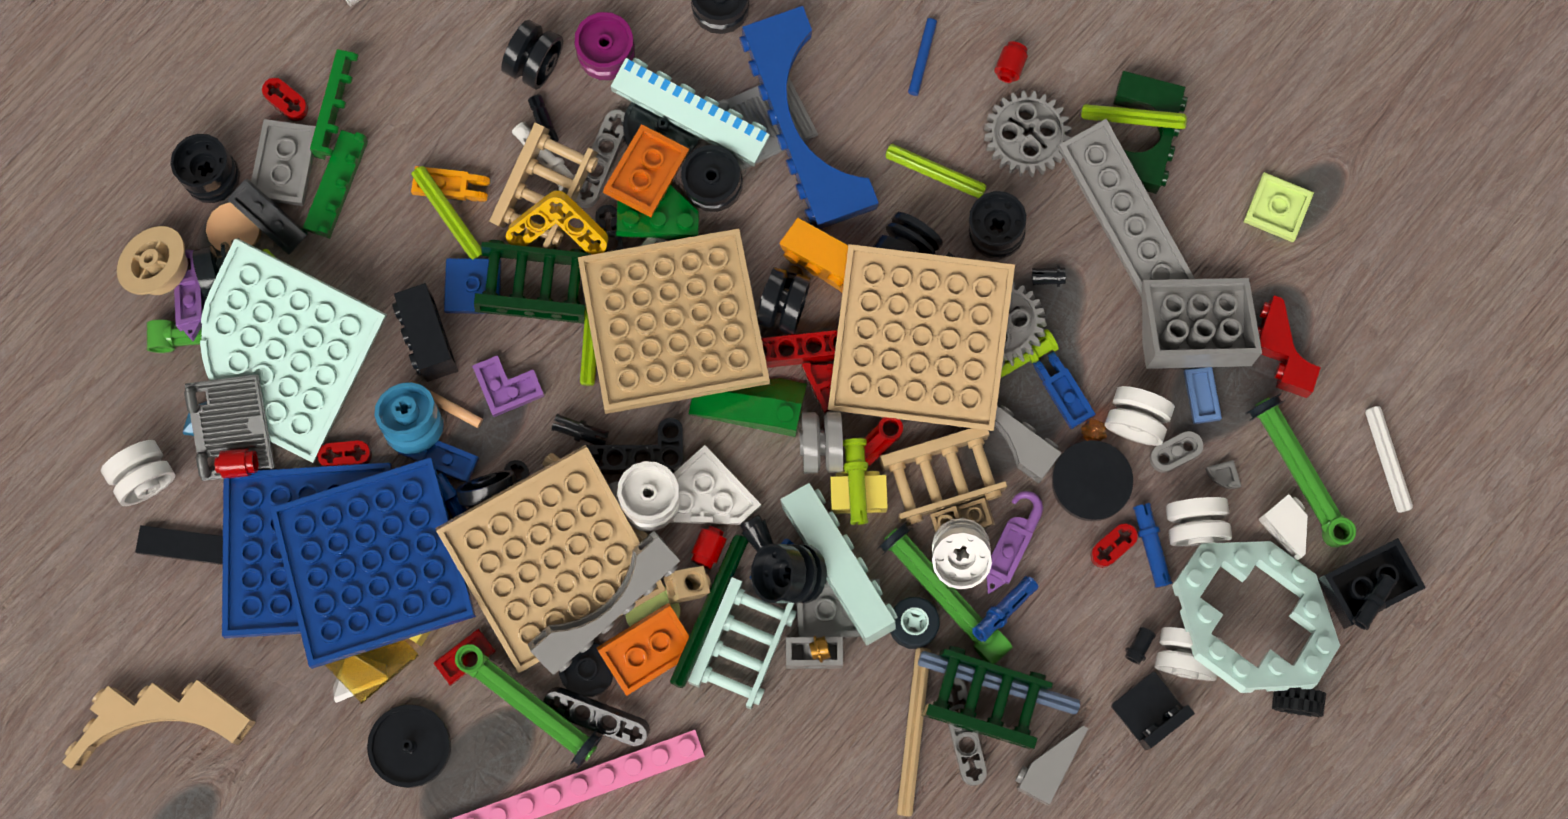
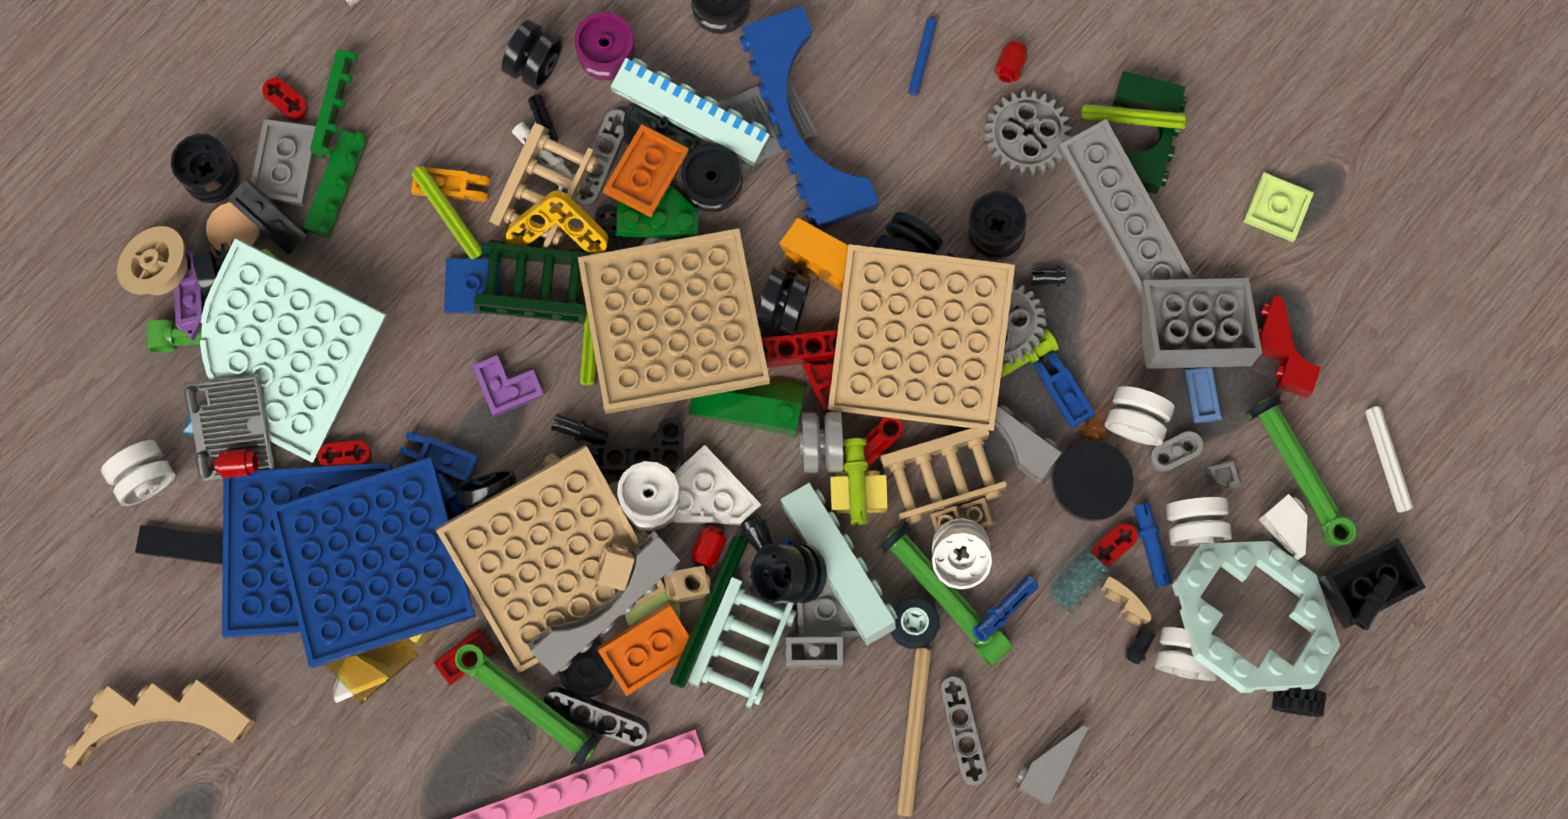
(409, 418): dark azure wheel -> none
(409, 746): black piece -> none
(424, 333): black brick -> none
(456, 410): light nougat bar -> none
(519, 464): black bush -> none
(614, 567): none -> tan brick
(820, 648): pearl gold plate -> none
(935, 171): lime axle -> none
(967, 717): dark green fence -> none
(993, 680): sand blue axle -> none
(1013, 543): medium lavender plate -> none
(1077, 581): none -> clear light blue piece
(1133, 608): none -> tan slope
(1151, 711): black bracket -> none

